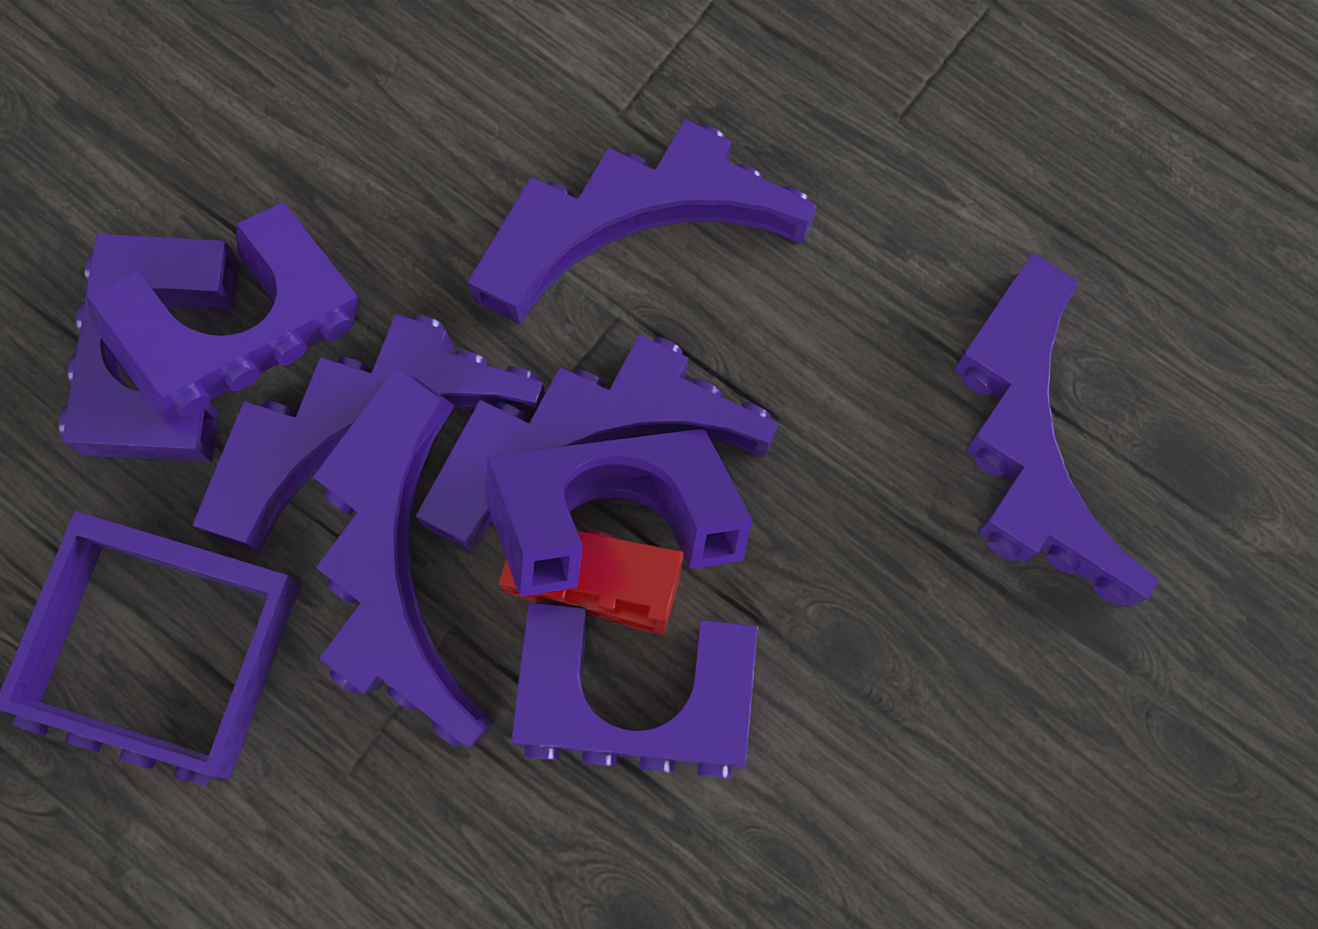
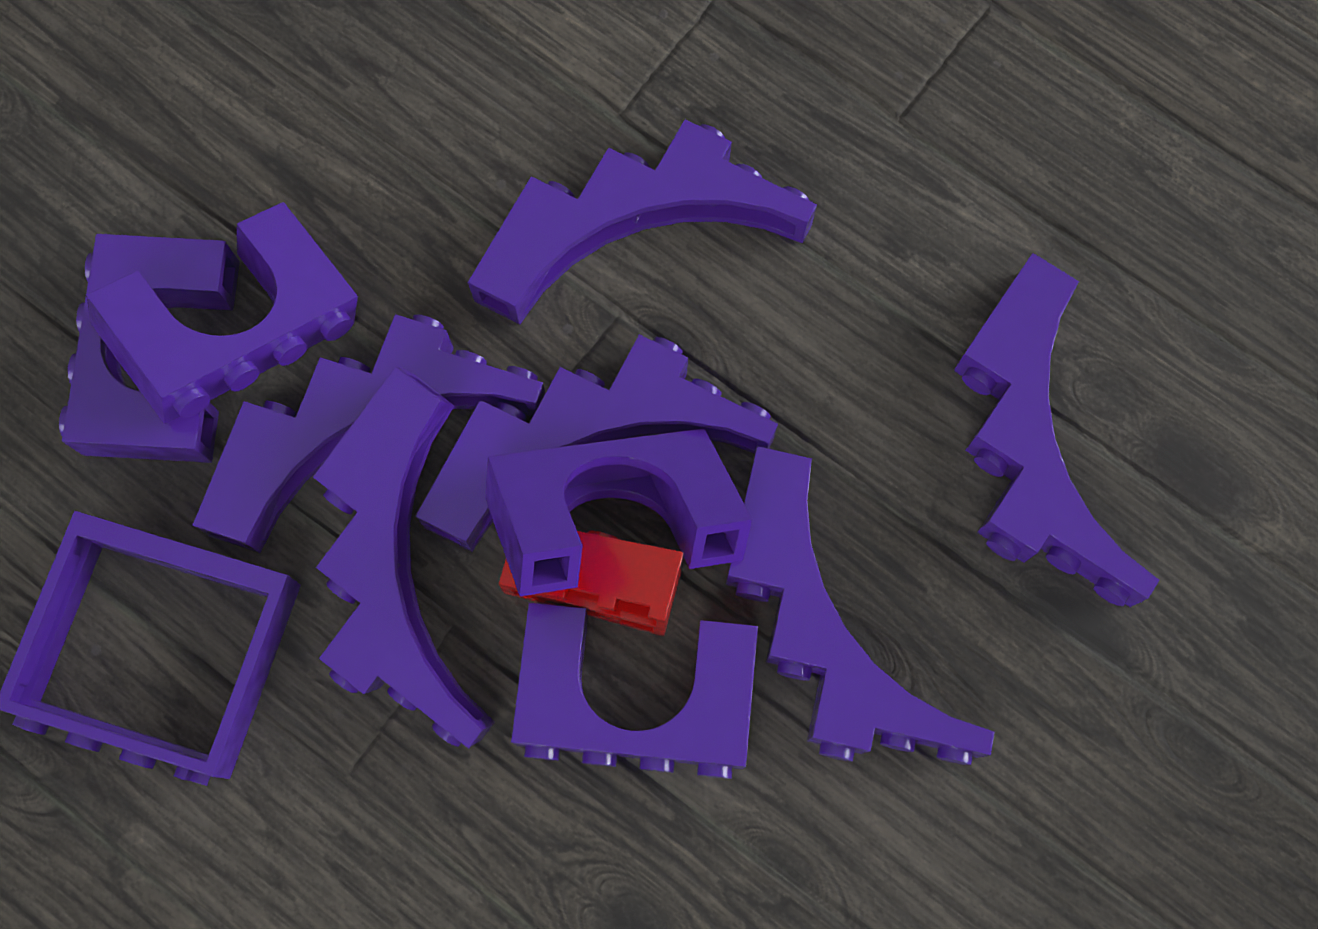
(809, 636): none -> dark purple arch

